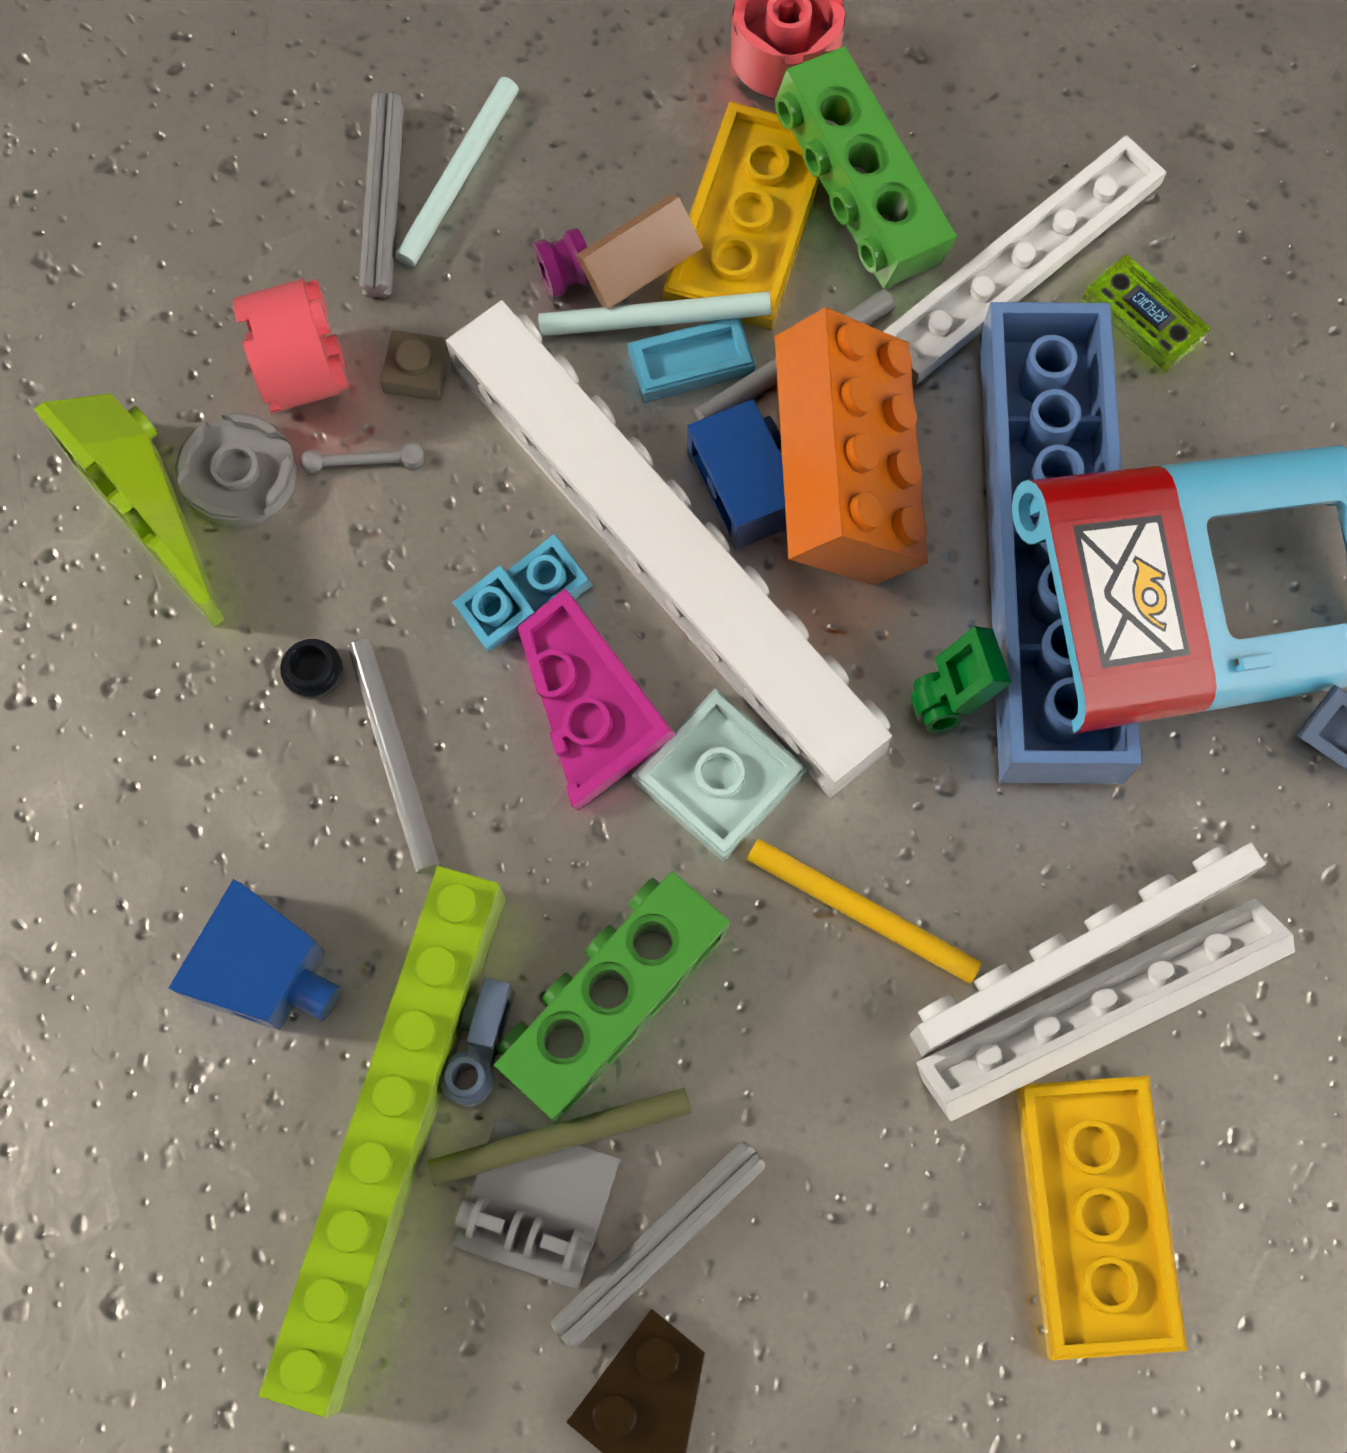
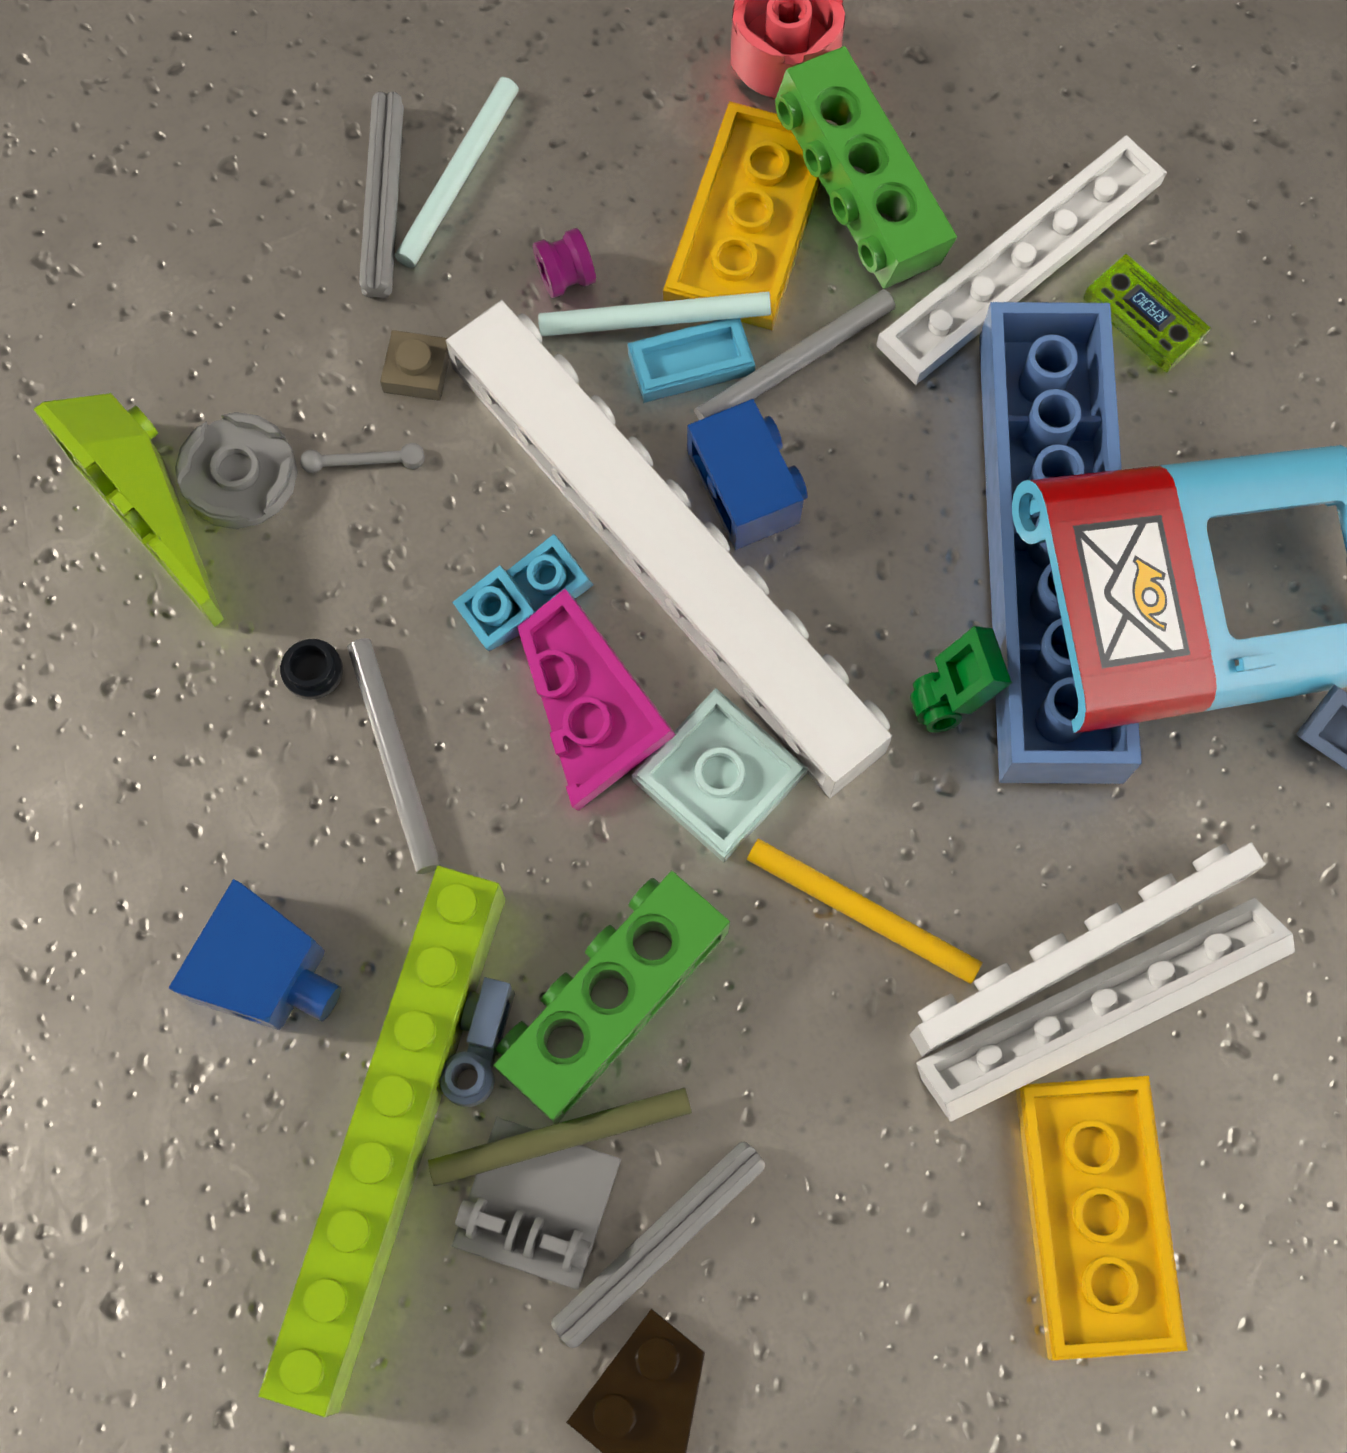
(289, 345): coral brick -> none
(639, 251): medium nougat tile -> none
(849, 449): orange brick -> none

